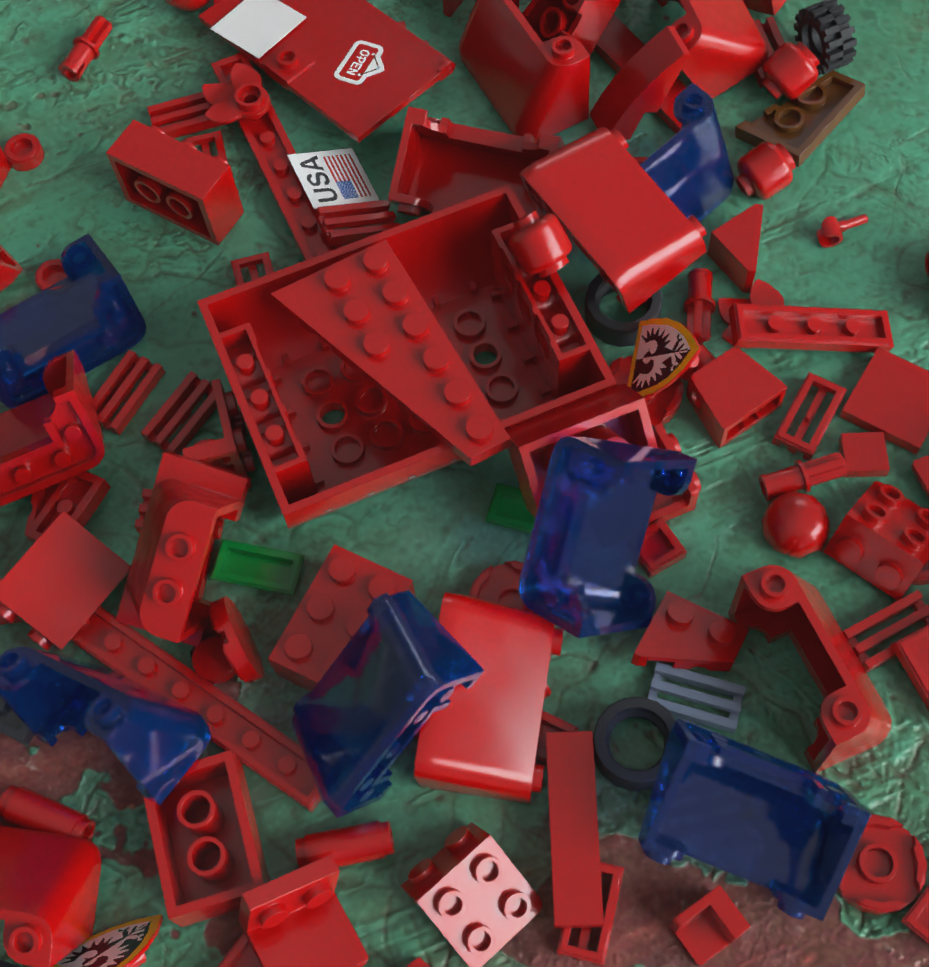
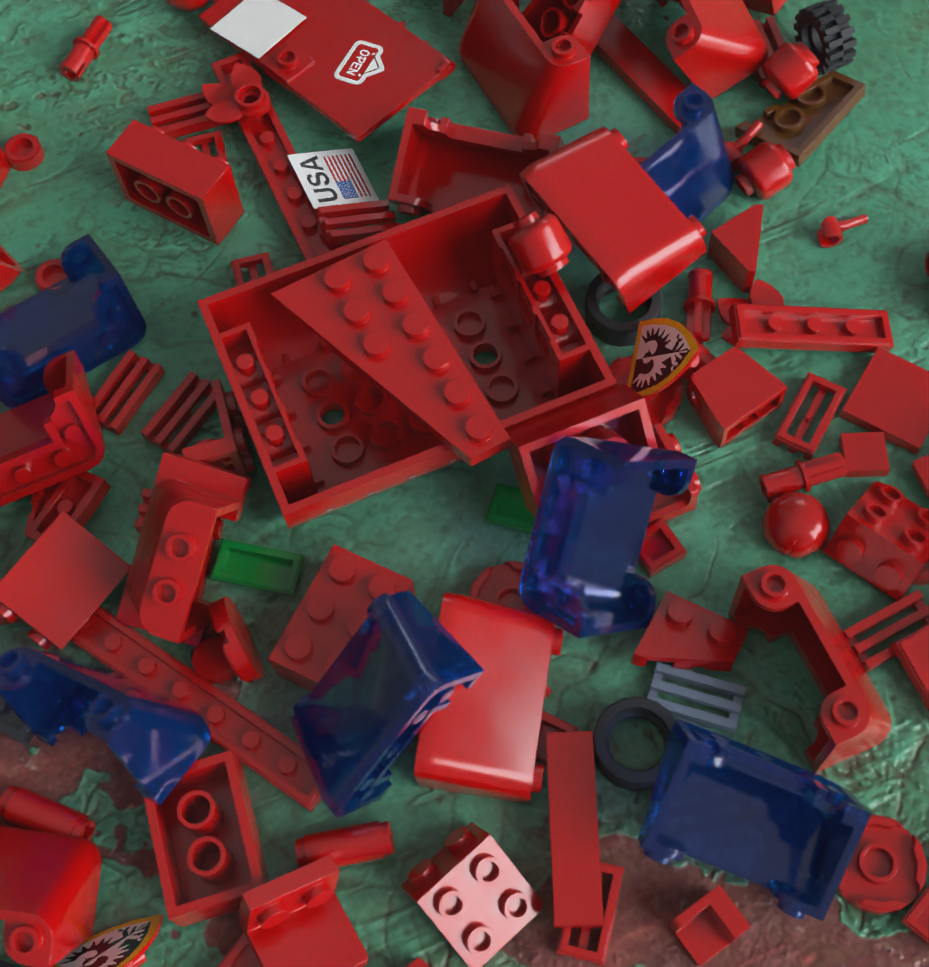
(641, 83): red slope -> none
(735, 149): none -> red hand

